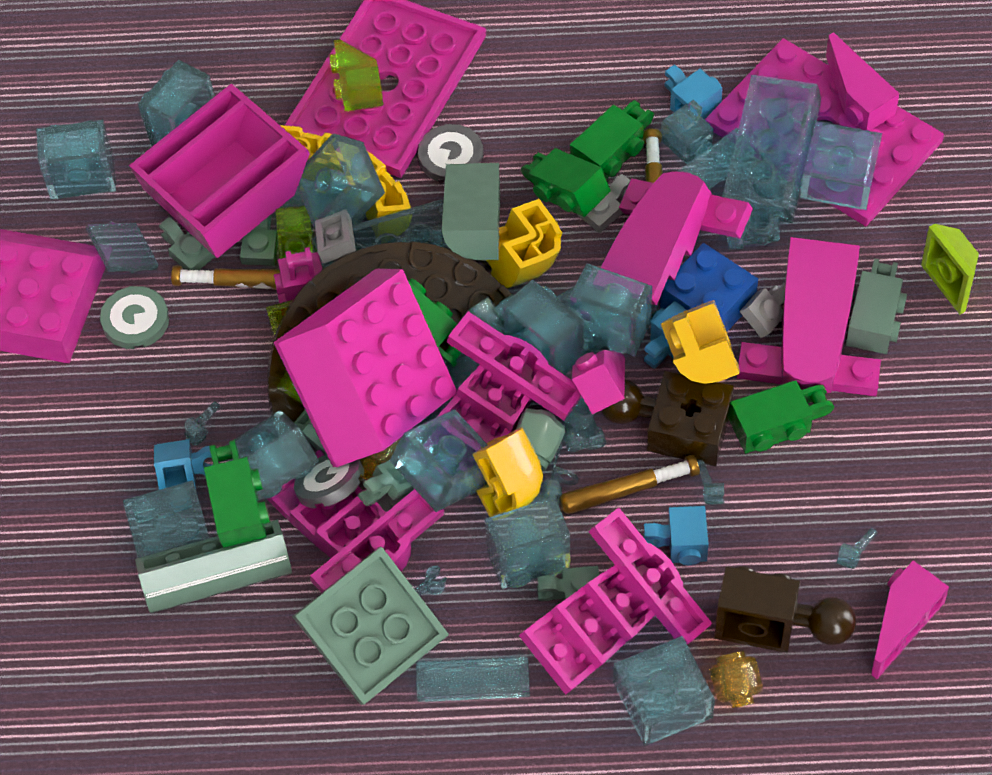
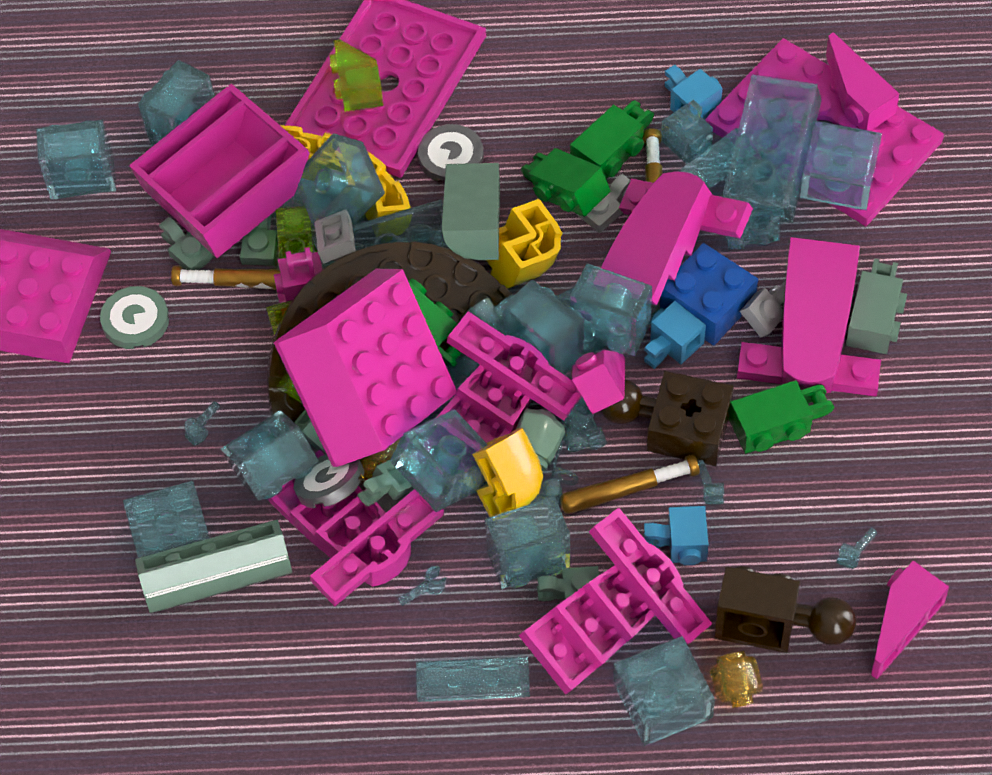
(122, 247): clear light blue piece -> none
(177, 464): dark azure brick -> none
(234, 497): green brick -> none
(370, 625): sand green plate -> none
(701, 344): yellow brick -> none
(950, 263): lime slope -> none

